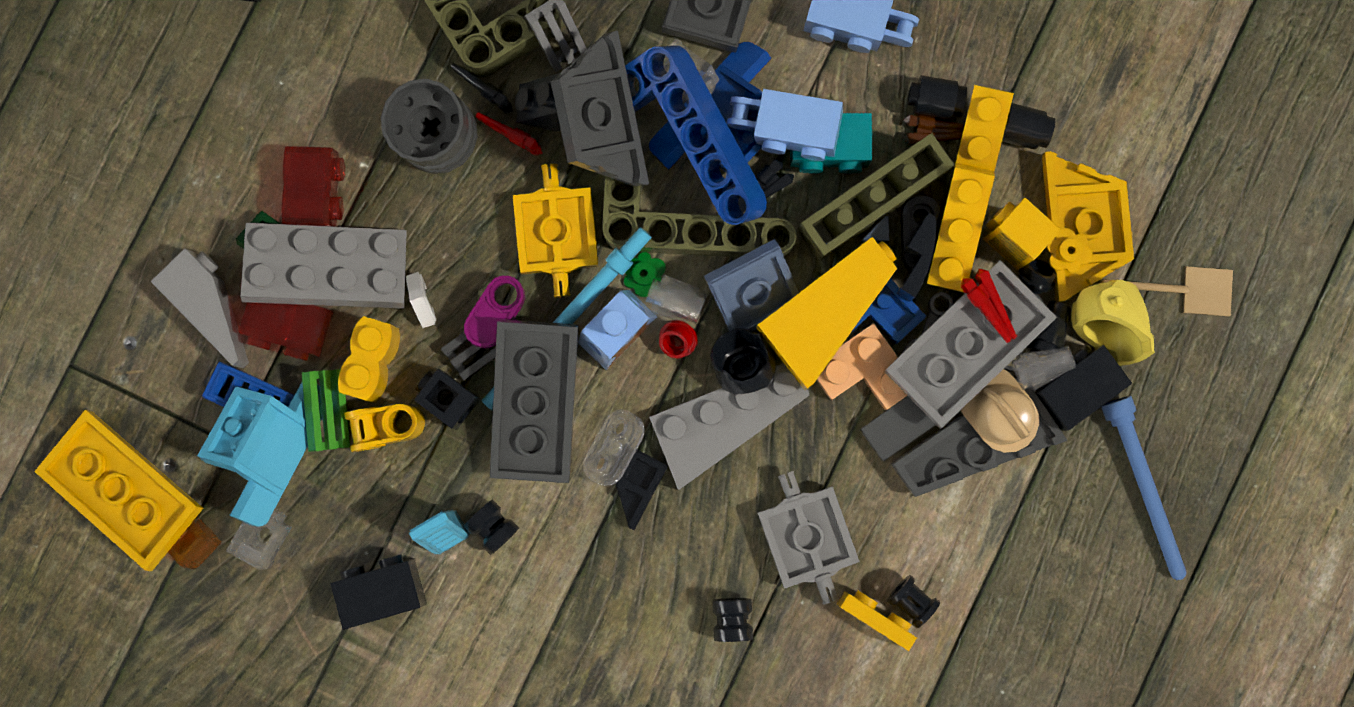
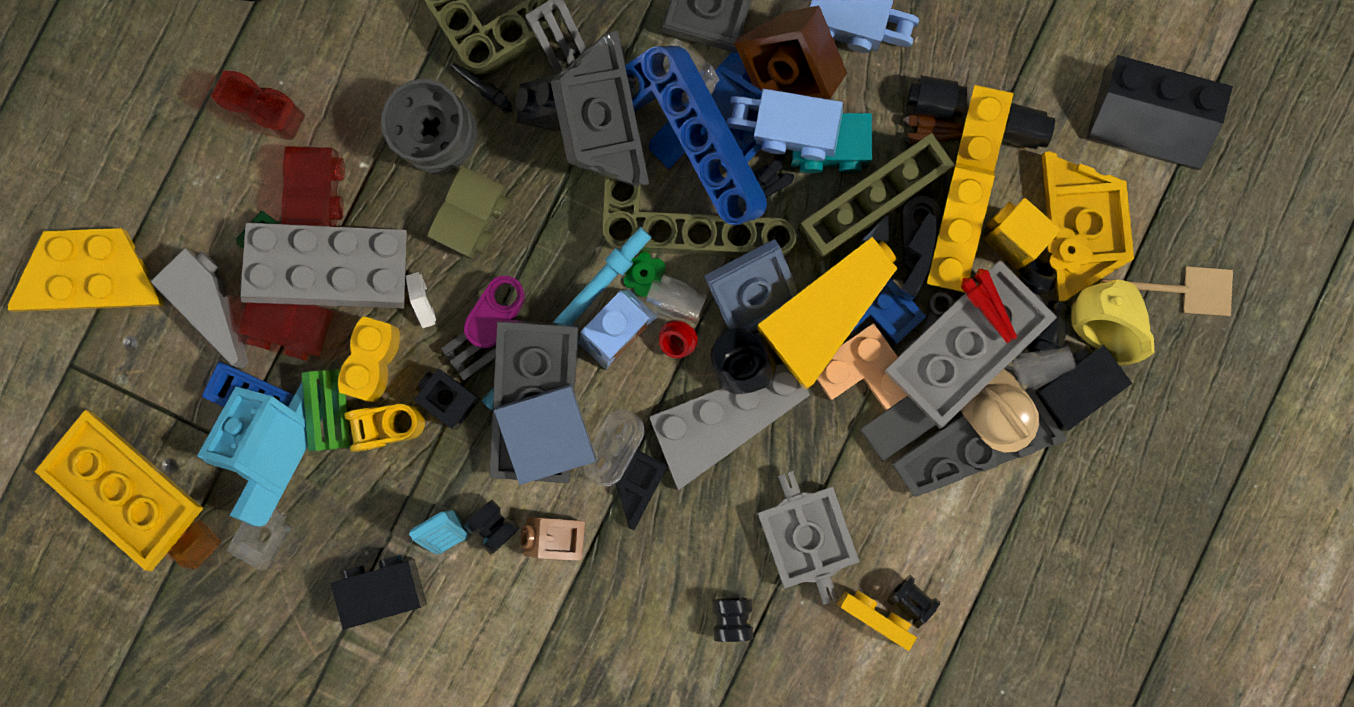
(84, 273): none -> yellow wing
(258, 105): none -> clear red brick
(468, 213): none -> olive brick
(515, 135): red piece -> none
(545, 434): none -> sand blue tile
(553, 538): none -> medium nougat bracket
(555, 230): yellow plate -> none
(793, 55): none -> reddish brown slope
(1121, 414): medium blue piece -> none
(1158, 112): none -> black slope

